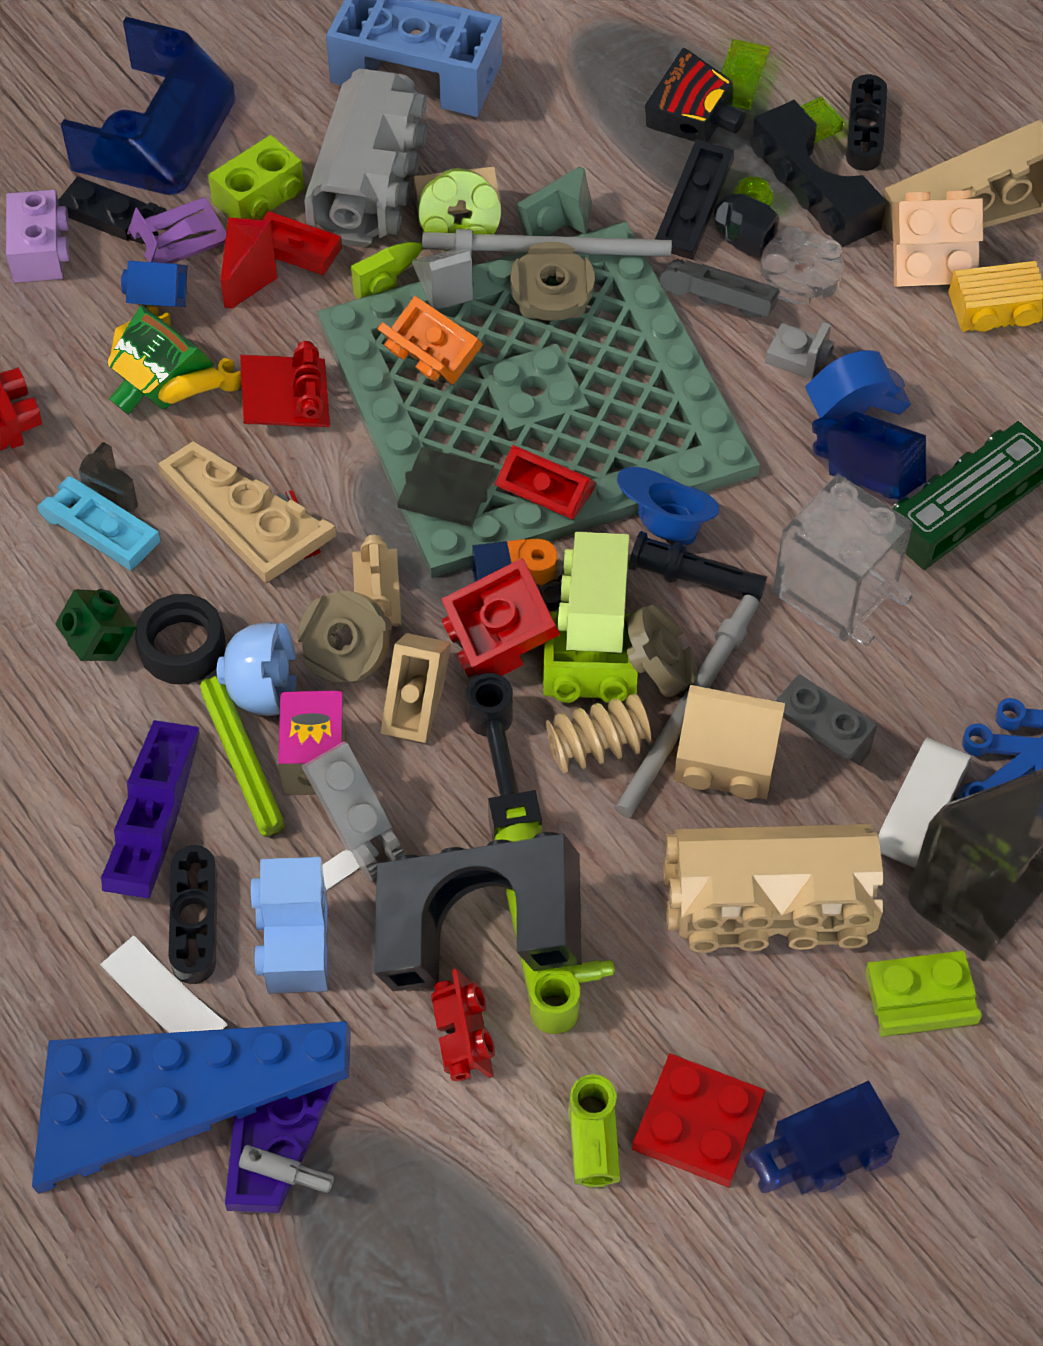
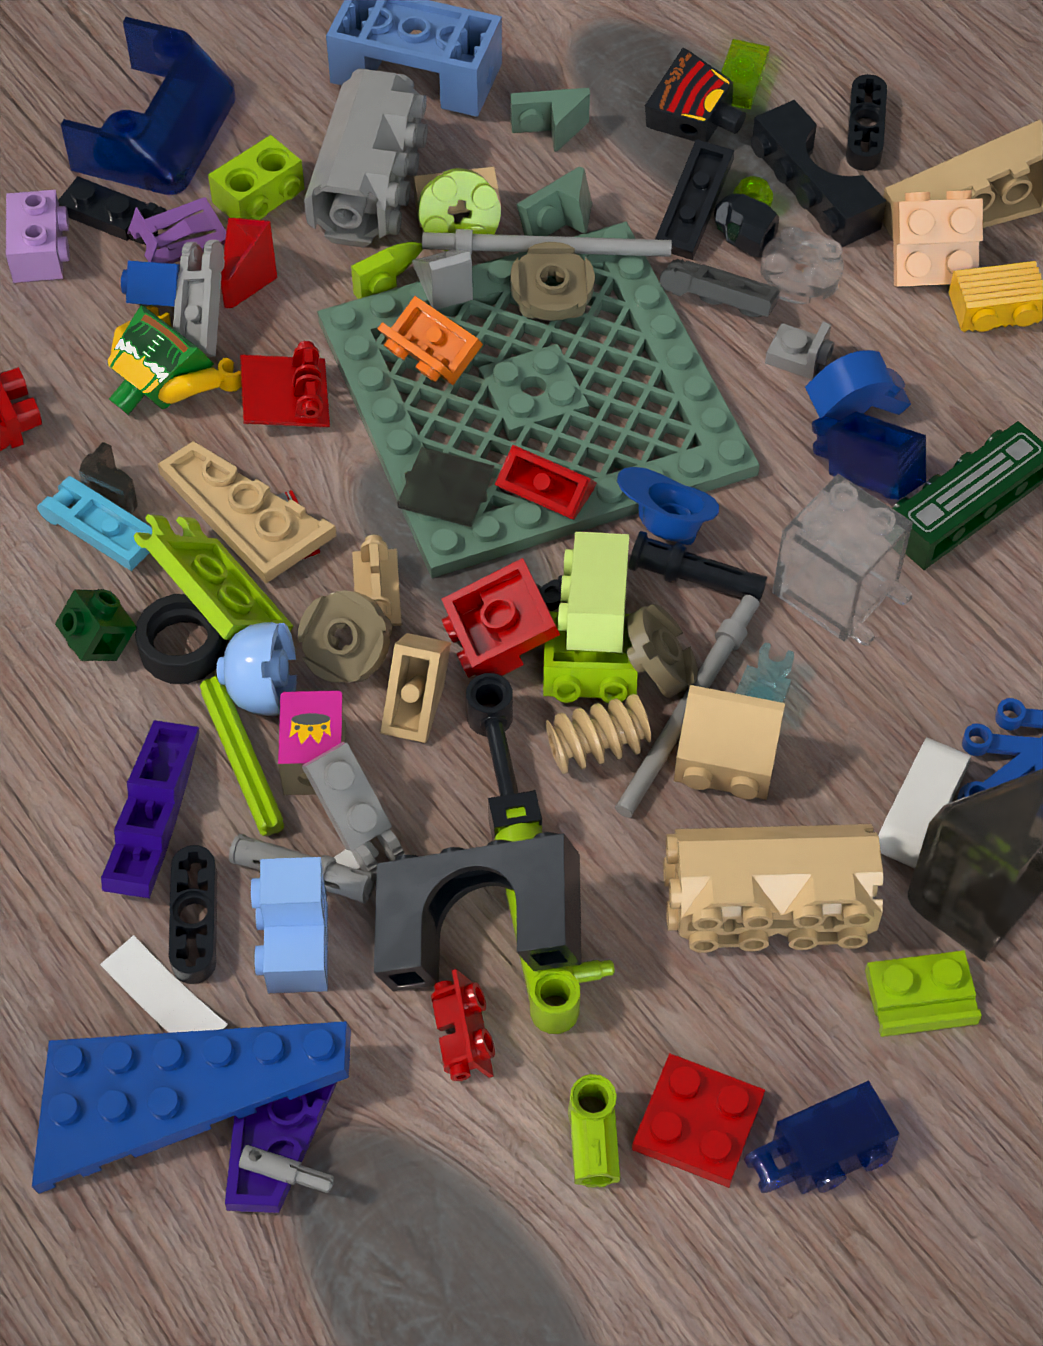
(199, 294): none -> light grey hinge
(209, 576): none -> lime tile
(303, 244): red plate -> none
(338, 877): none -> light grey pin
(537, 553): leg -> none
(557, 111): none -> sand green slope
(769, 678): none -> clear light blue plate
(825, 117): clear neon green tile -> none
(828, 719): dark grey bracket -> none

